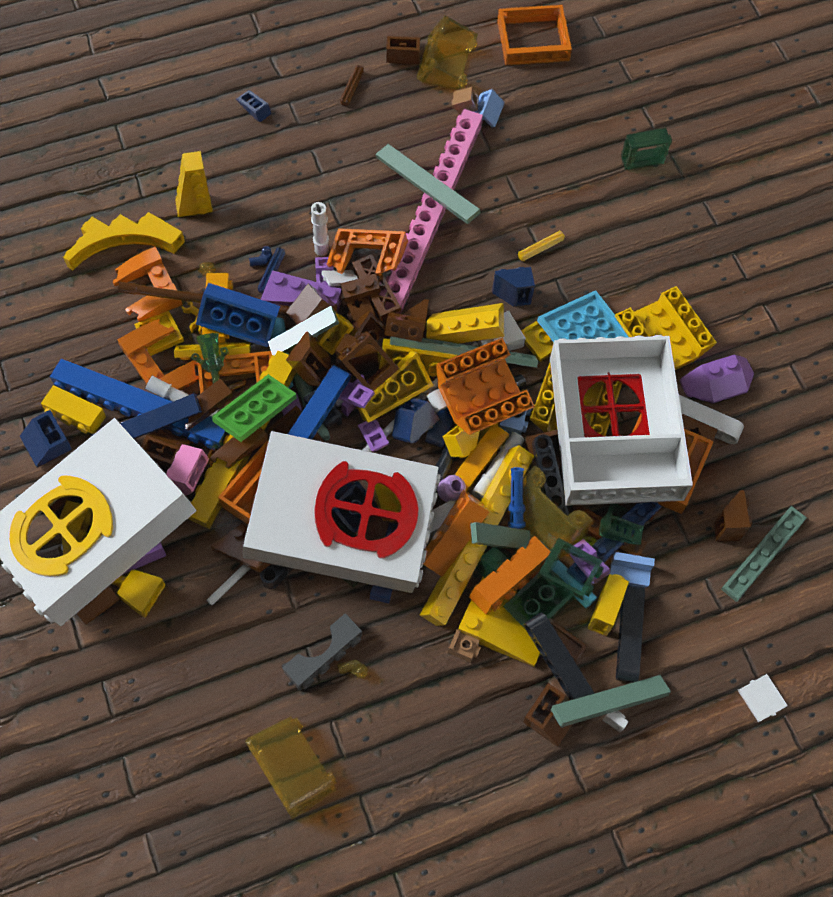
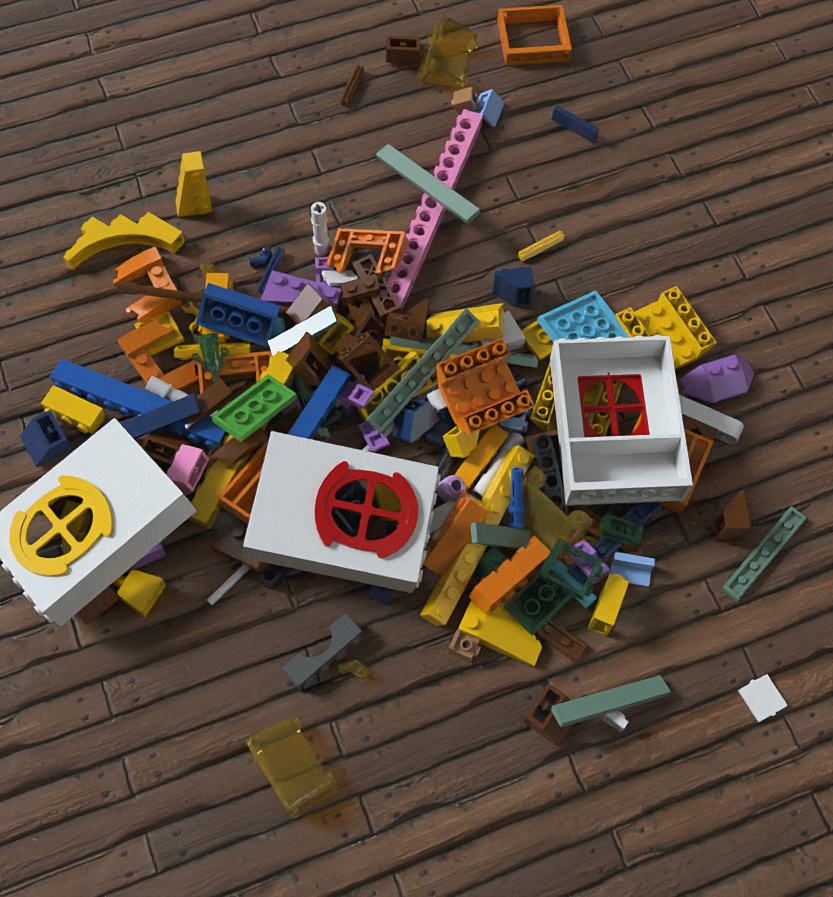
(255, 106): dark blue slope -> none
(422, 371): none -> sand green tile
(557, 657): black beam -> none
(575, 124): none -> dark blue tile
(630, 634): black beam -> none
(634, 159): clear green window -> none

